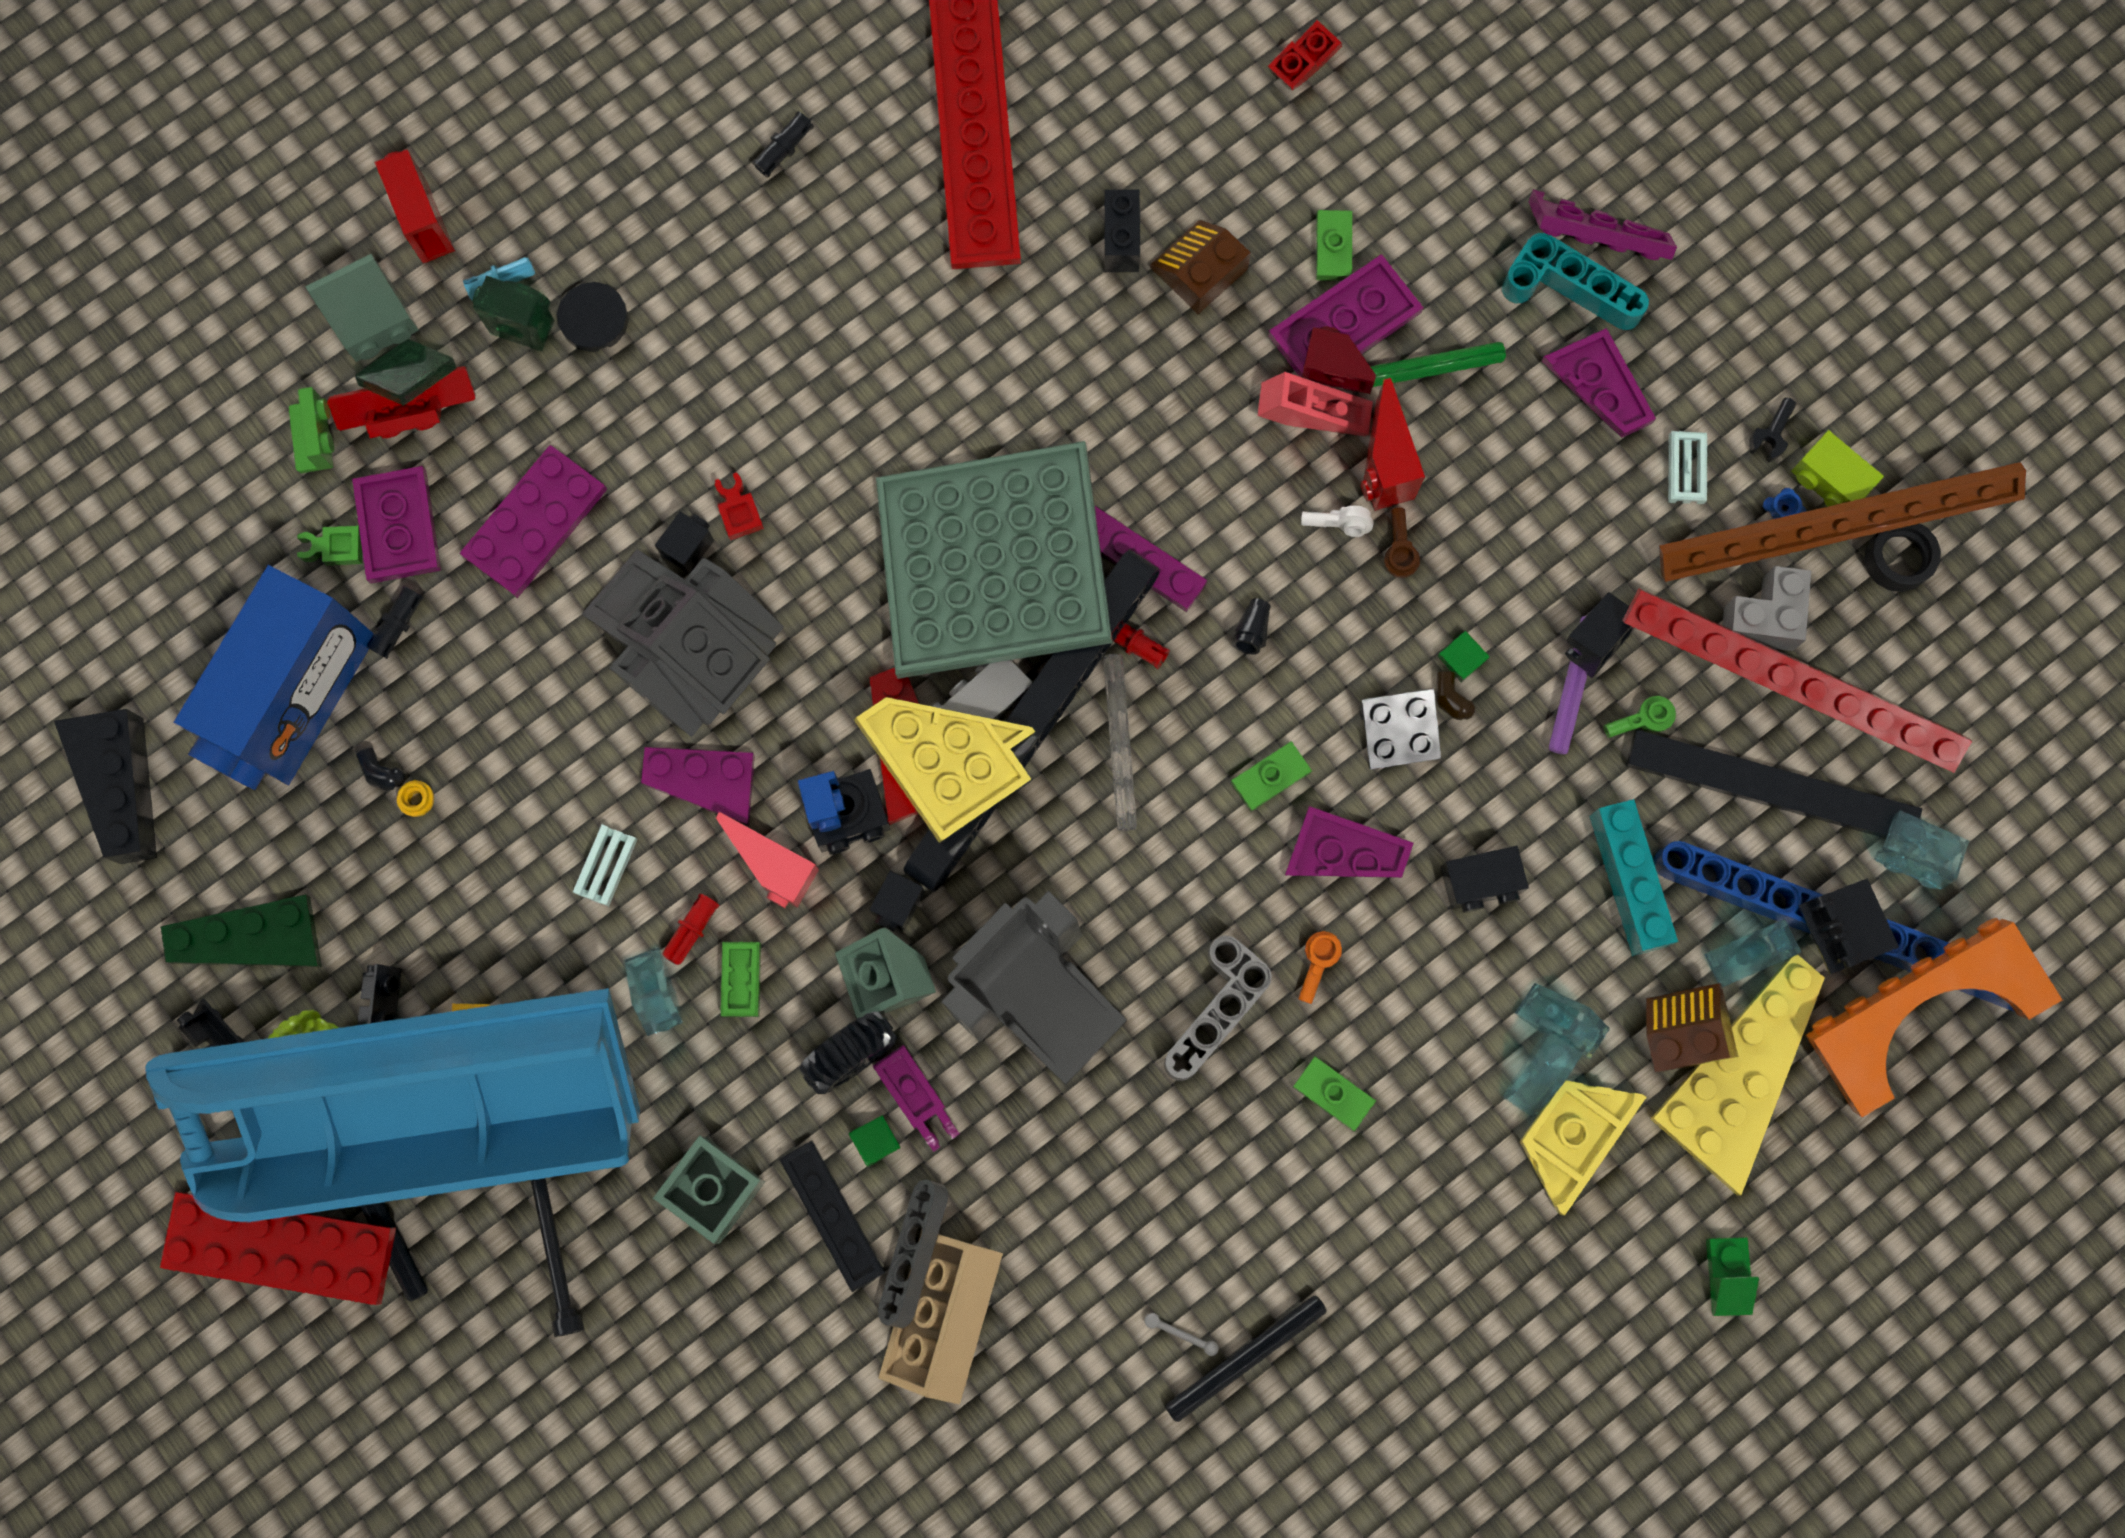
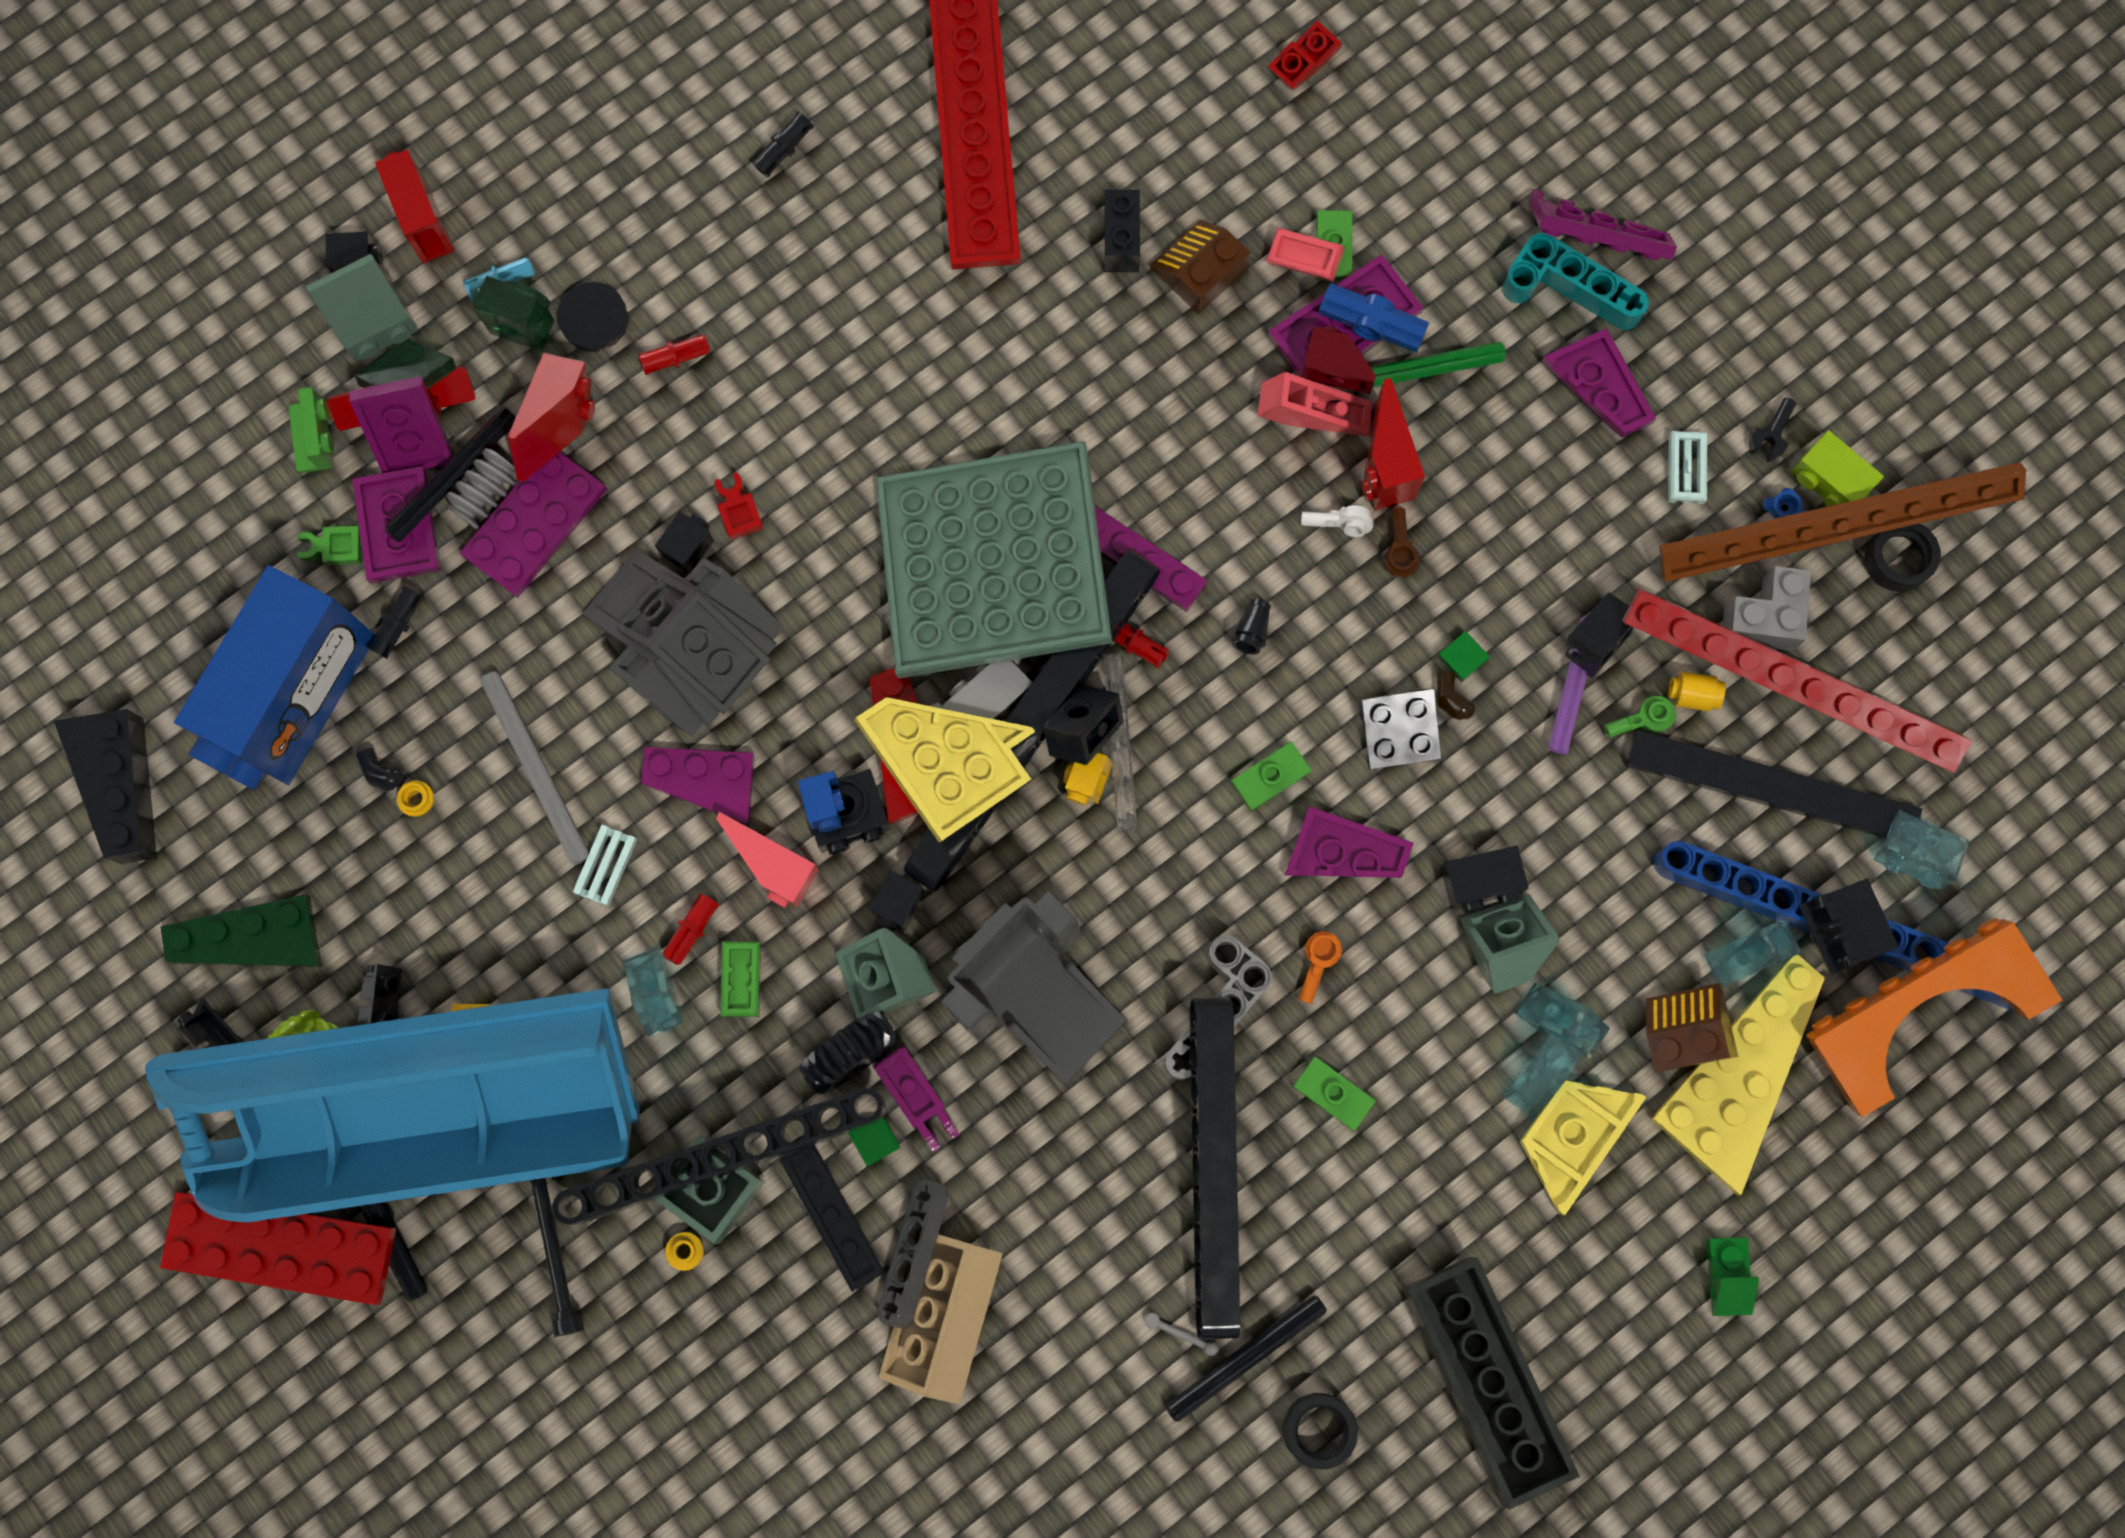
(349, 247): none -> black brick
(401, 425): none -> magenta plate
(448, 476): none -> black axle
(481, 487): none -> light grey piece
(534, 767): none -> light grey axle
(550, 413): none -> red slope
(674, 354): none -> red axle
(695, 1257): none -> yellow plate
(701, 1157): none -> black beam
(1083, 724): none -> black brick
(1087, 781): none -> yellow brick
(1214, 1168): none -> black beam
(1305, 254): none -> coral tile
(1346, 1445): none -> black tyre
(1373, 317): none -> blue piece
(1490, 1382): none -> pearl dark grey brick
(1510, 942): none -> sand green slope
(1633, 877): teal brick -> none
(1696, 691): none -> yellow brick

